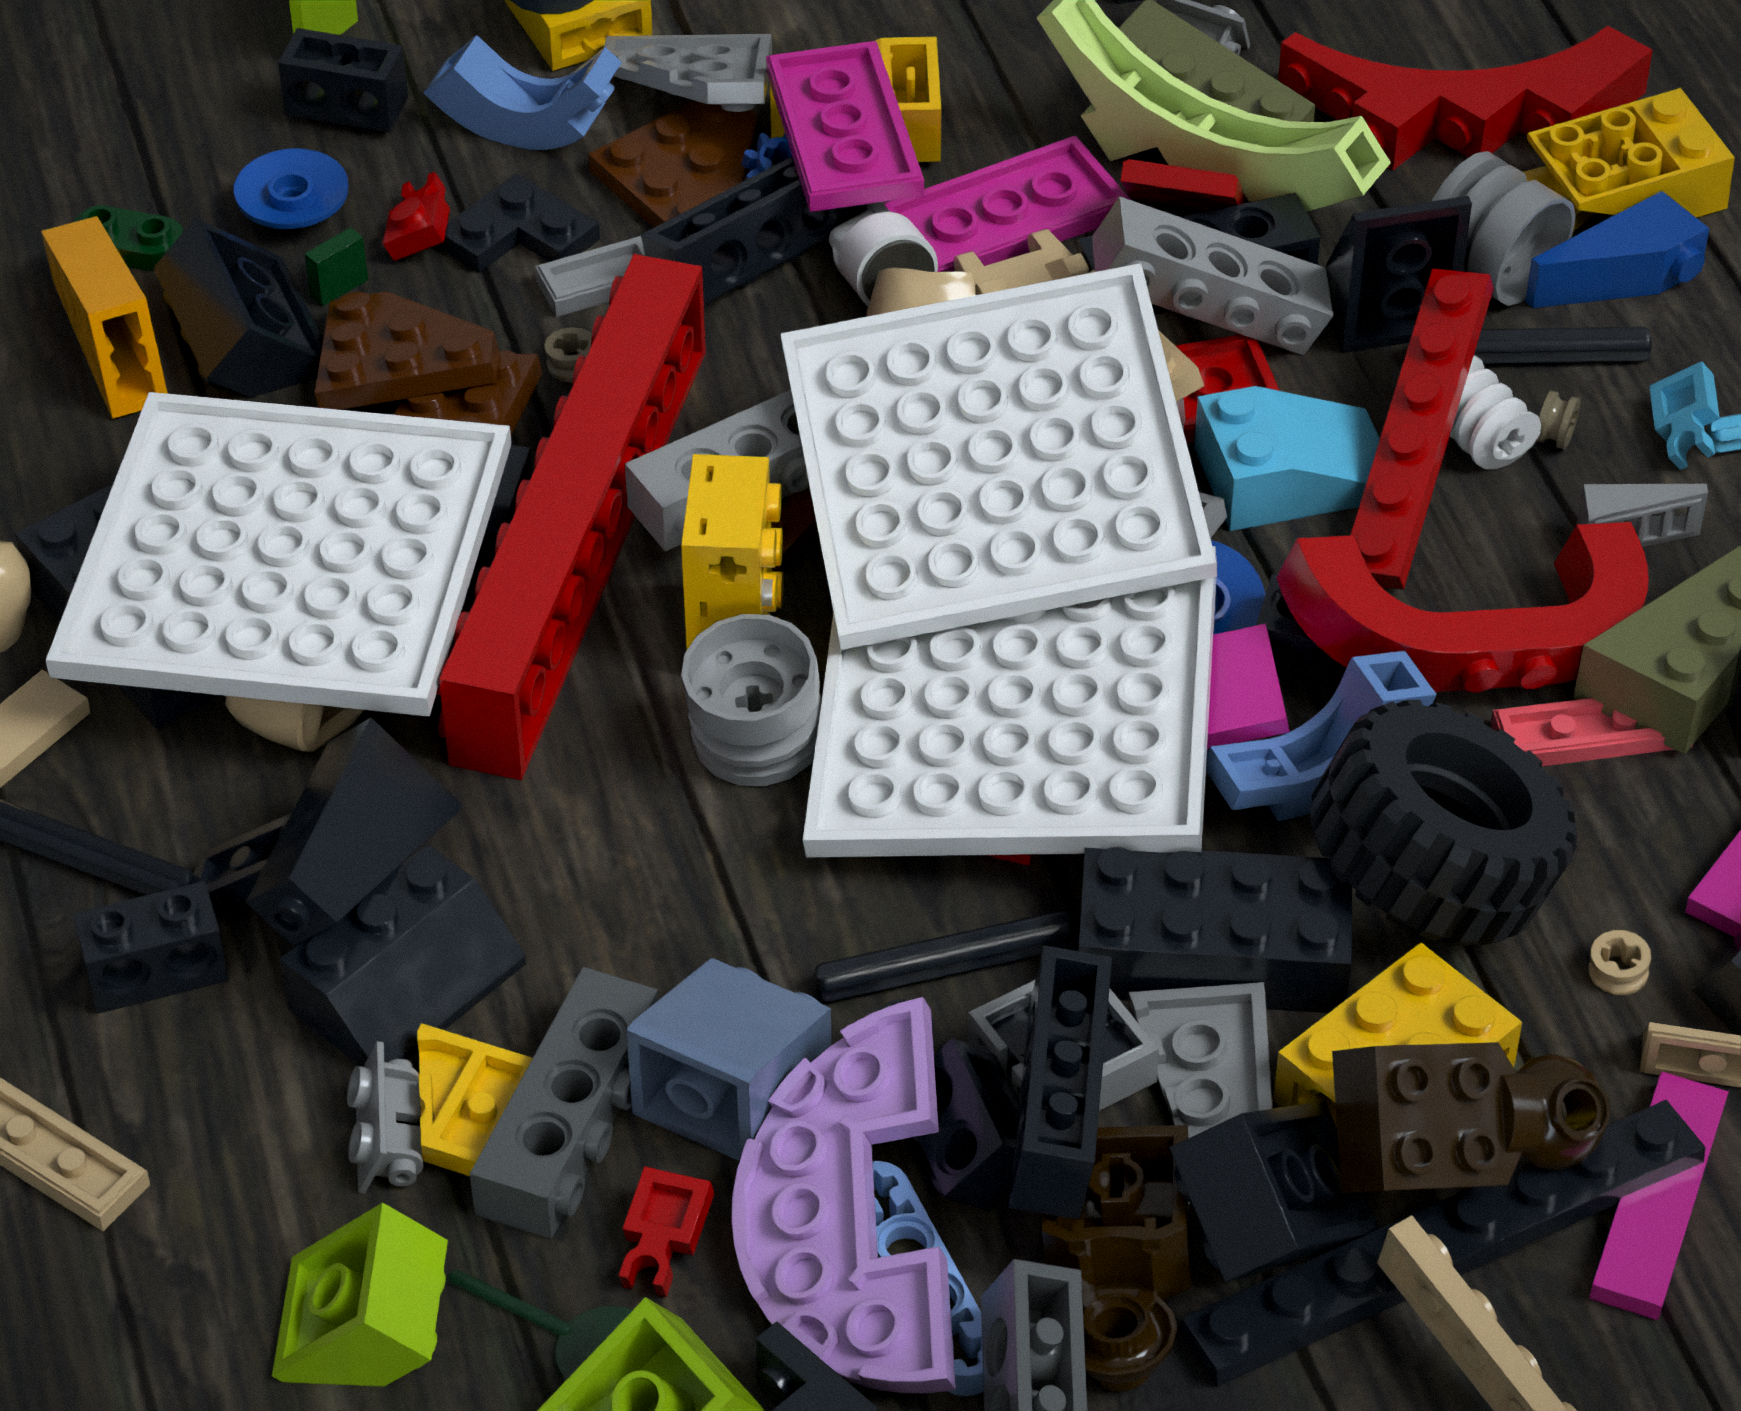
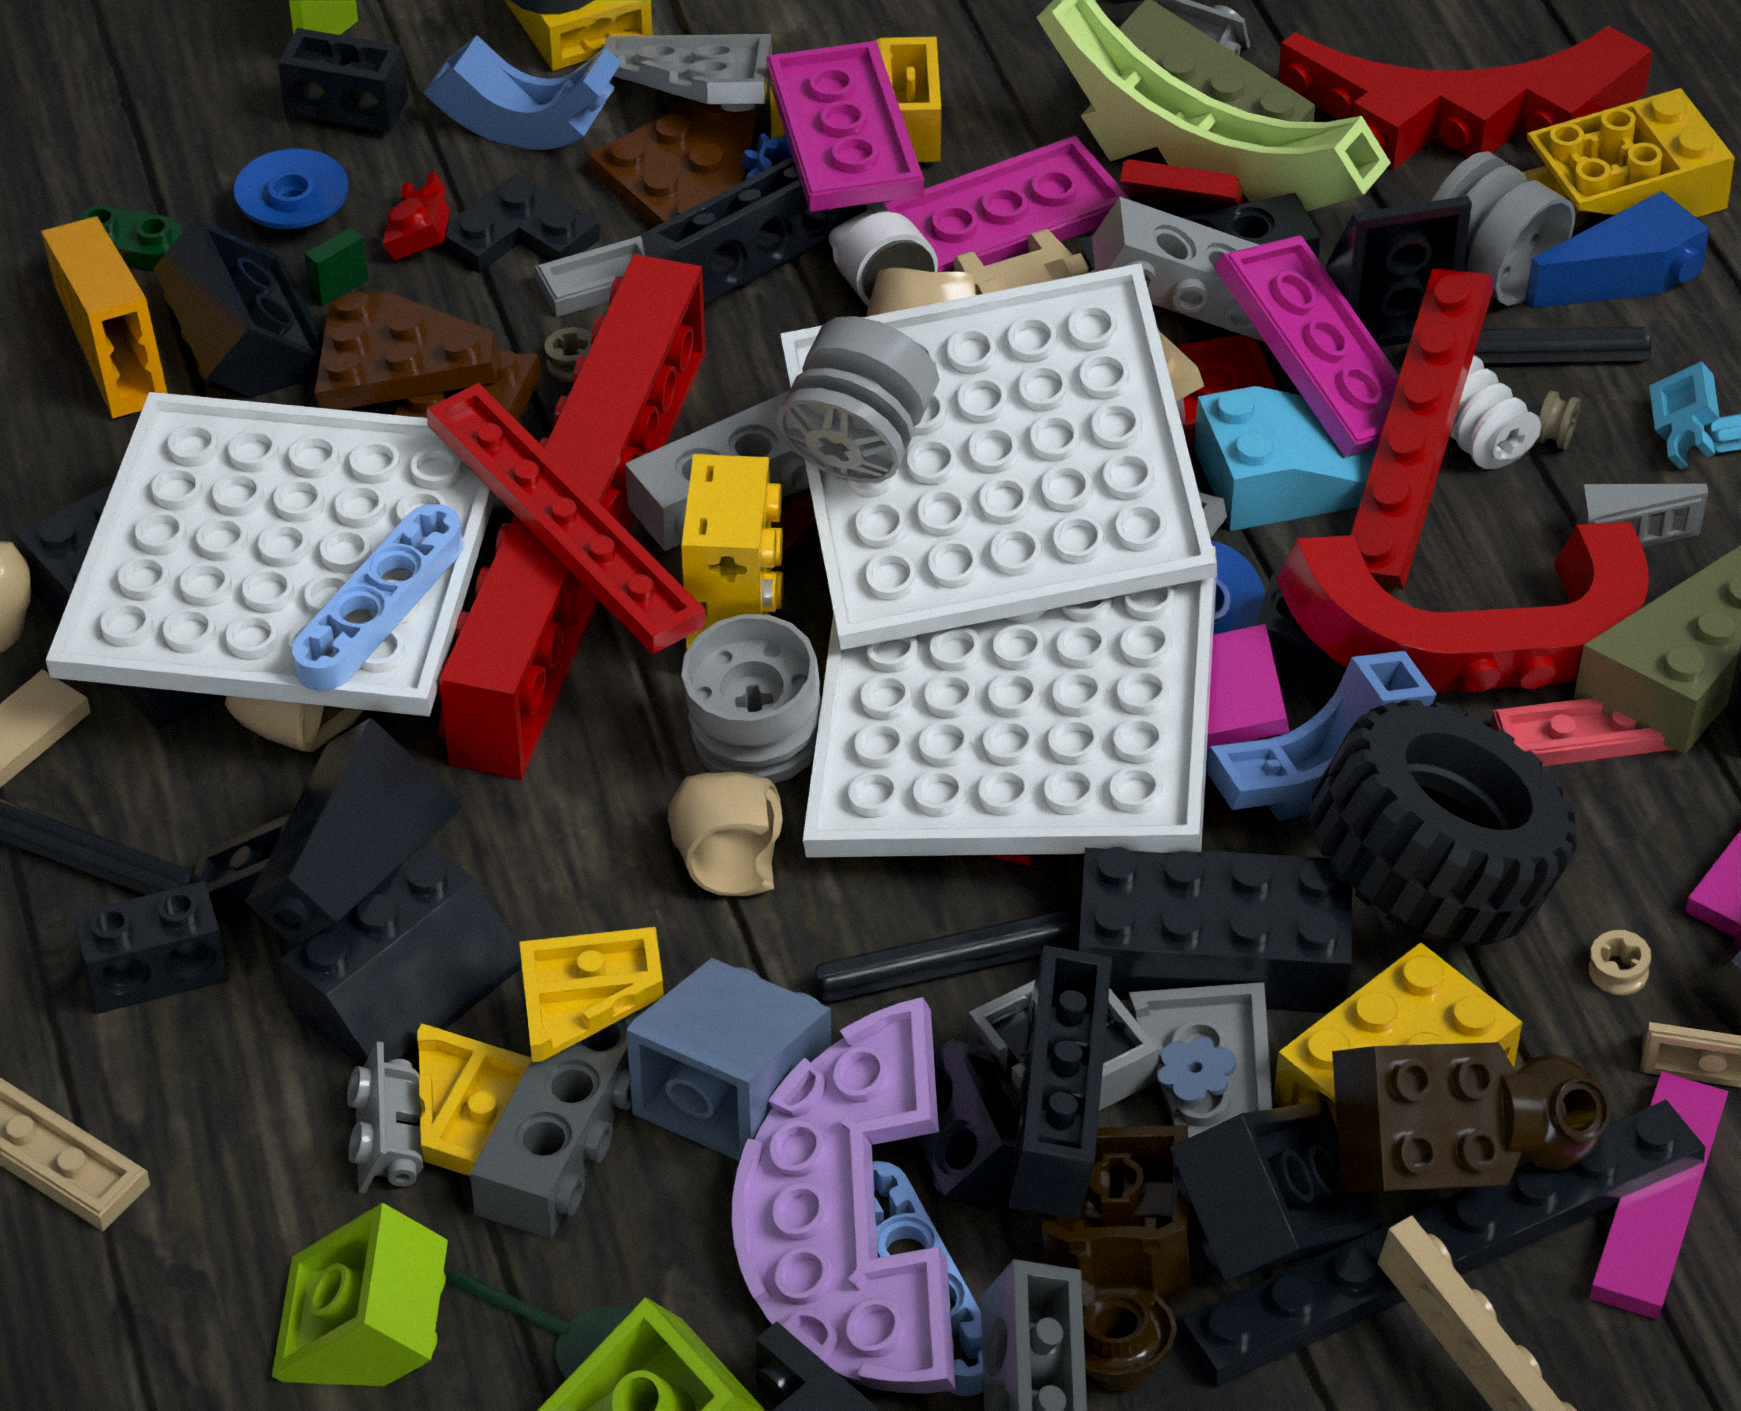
(368, 591): none -> light blue beam
(566, 518): none -> red plate
(586, 984): none -> yellow wing
(663, 1218): red plate -> none
(727, 831): none -> tan piece
(858, 399): none -> light grey wheel
(1195, 1069): none -> sand blue plant
(1314, 338): none -> dark pink tile

